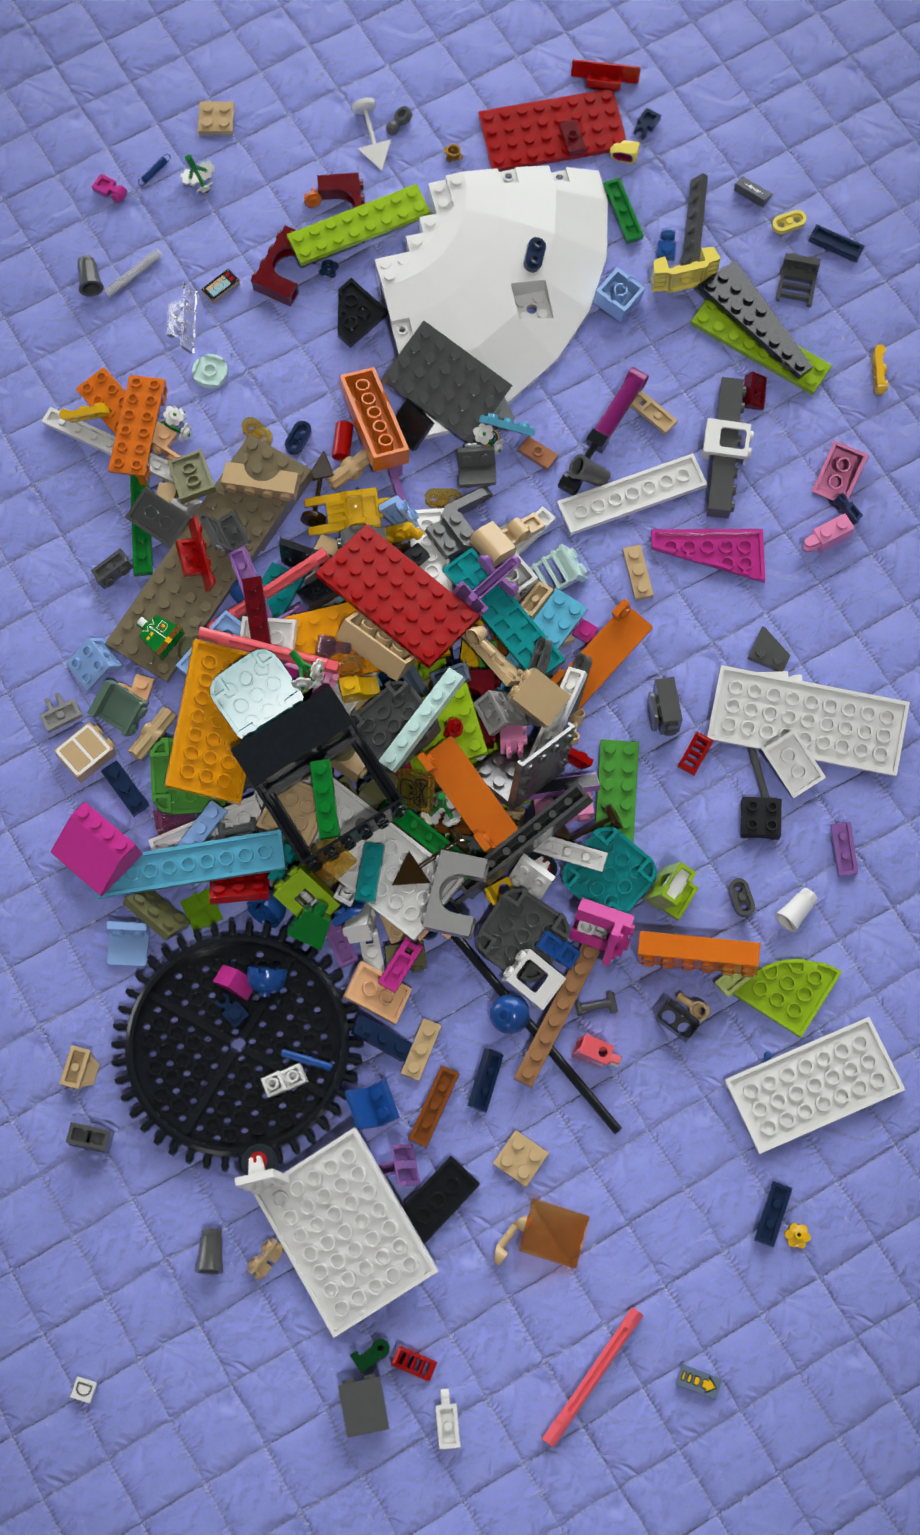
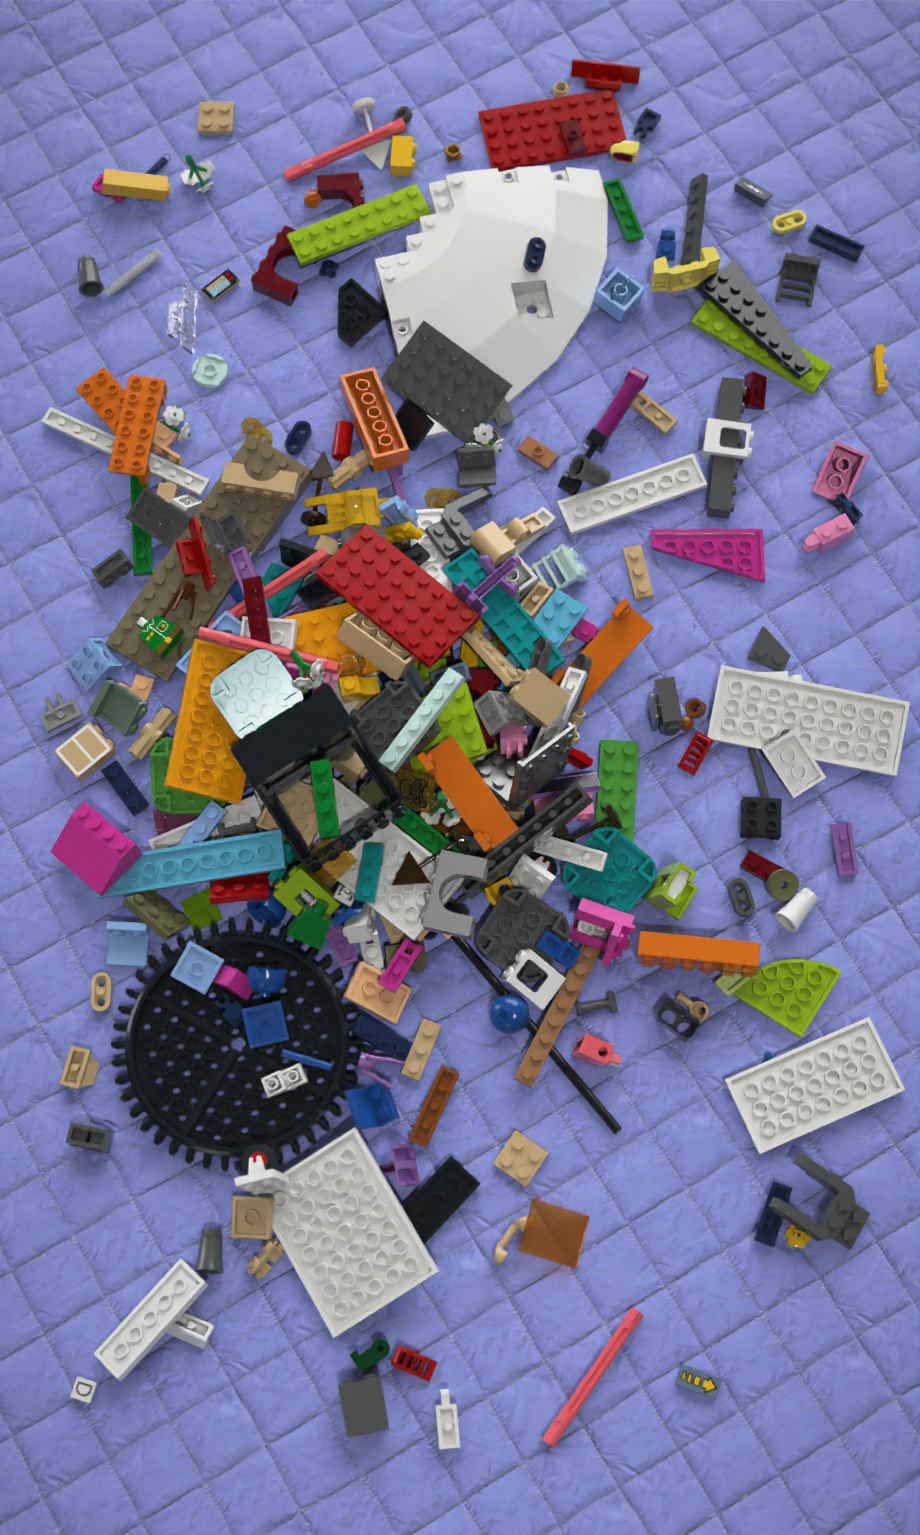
(85, 413): yellow plate -> none
(101, 993): none -> tan plate
(135, 185): none -> yellow brick
(150, 1319): none -> white plate
(184, 591): none -> reddish brown plant
(191, 476): olive plate -> none
(192, 1330): none -> white slope
(197, 967): none -> light blue tile
(252, 1217): none -> tan tile
(265, 1024): none -> blue plate
(328, 647): axle -> none
(344, 150): none -> coral piece
(368, 1062): none -> medium lavender plant
(402, 156): none -> yellow brick
(453, 728): red plate -> none
(476, 637): tan bar -> none
(485, 1080): dark blue plate -> none
(507, 424): medium azure plate -> none
(561, 85): none -> tan plate
(692, 705): none -> dark orange plate
(758, 866): none -> dark red plate
(774, 884): none -> olive piece
(841, 1216): none -> dark grey plate

